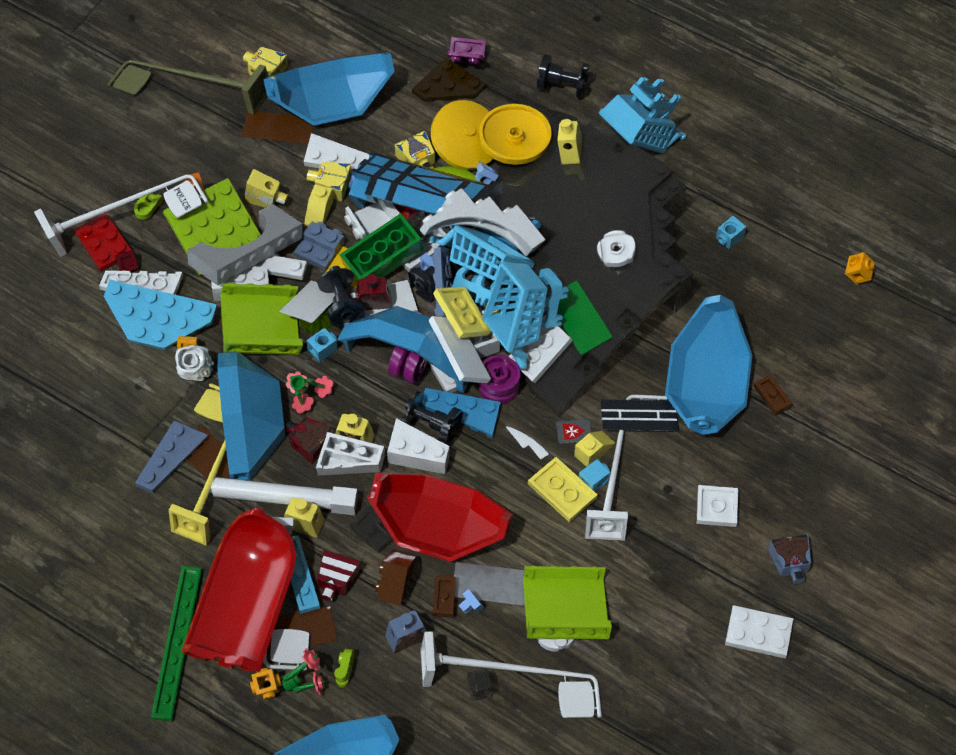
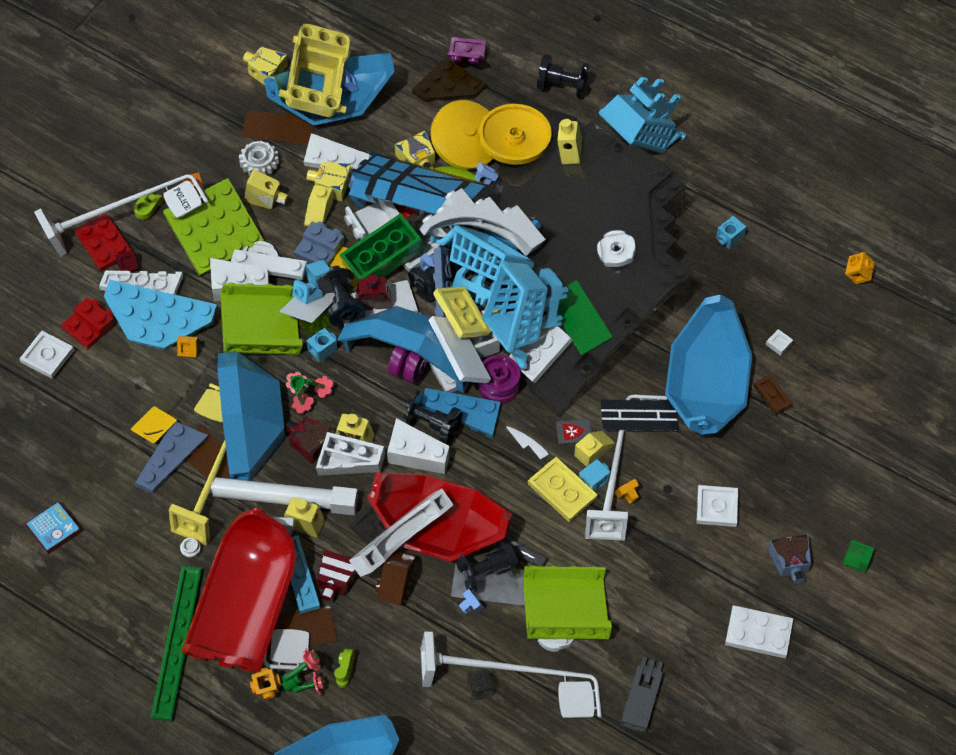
(46, 354): none -> white plate
(53, 527): none -> medium azure tile
(88, 323): none -> red plate
(134, 79): olive piece -> none
(153, 424): none -> yellow sticker
(190, 547): none -> white plate
(193, 363): white hair -> none
(224, 263): light grey arch -> none
(259, 157): none -> white gear
(306, 292): none -> medium azure bracket
(316, 270): none -> medium azure brick
(320, 58): none -> light yellow piece
(348, 82): none -> light blue tile
(385, 544): none -> white arch
(405, 631): sand blue torso -> none
(444, 596): reddish brown plate -> none
(496, 561): none -> black piece
(527, 554): none -> dark grey piece
(628, 491): none -> light orange tile
(642, 699): none -> dark grey hinge
(779, 342): none -> white plate
(858, 556): none -> green panel

